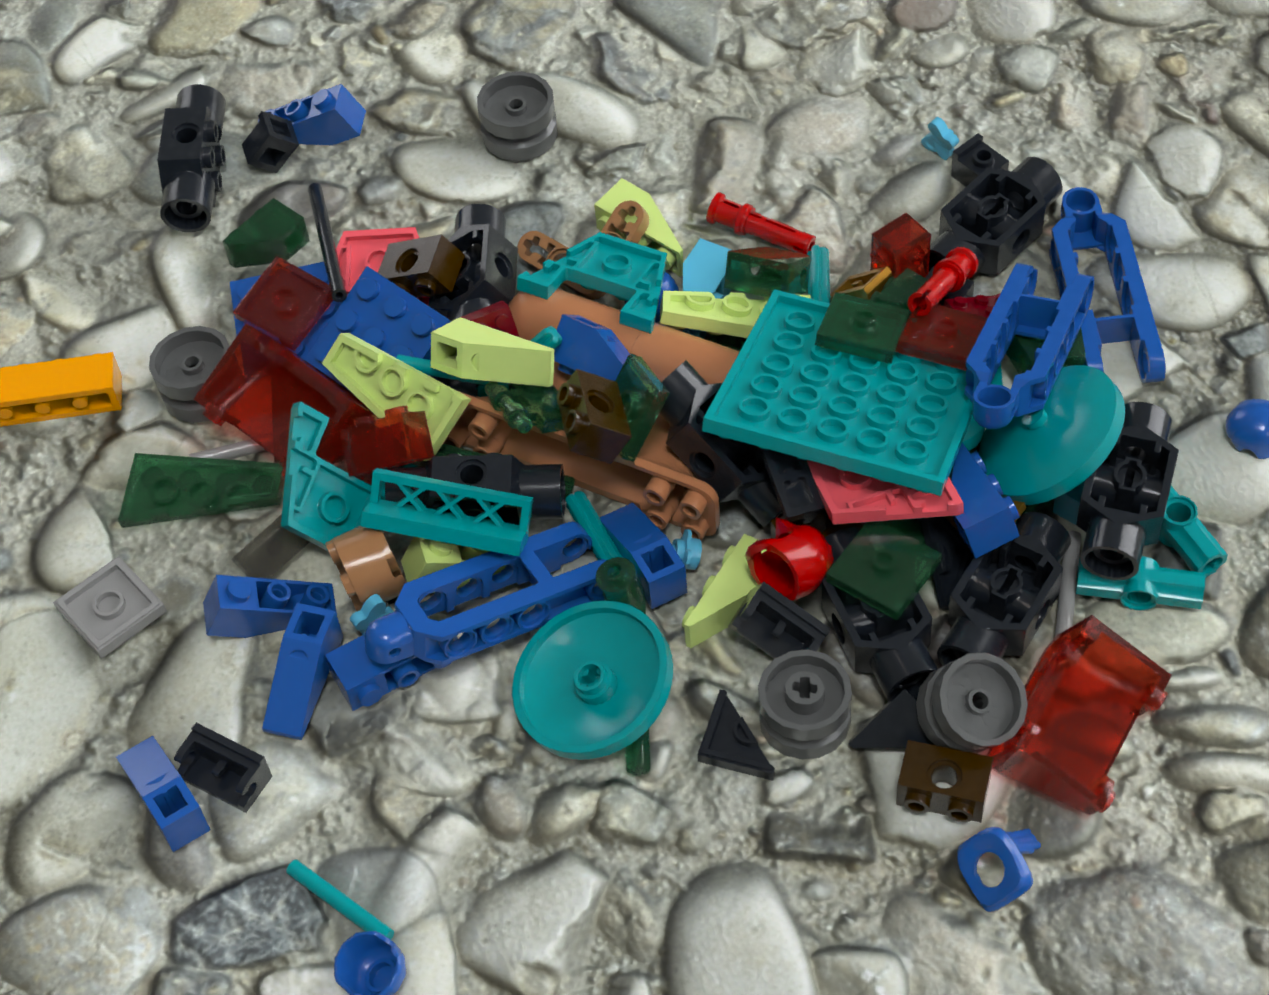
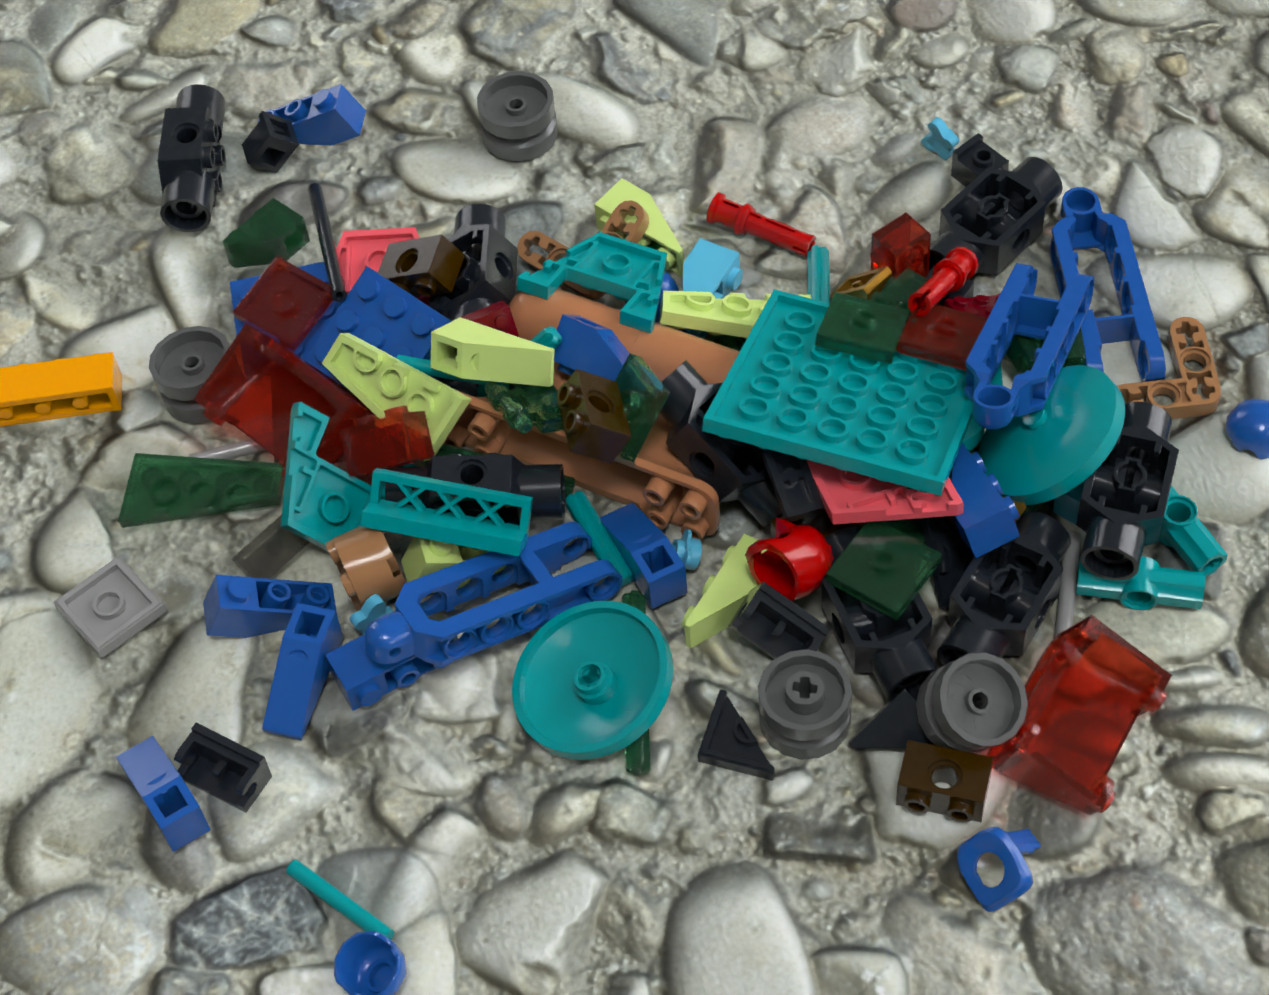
(620, 582): clear green brick -> none
(778, 271): clear green torso -> none
(1183, 388): none -> medium nougat beam

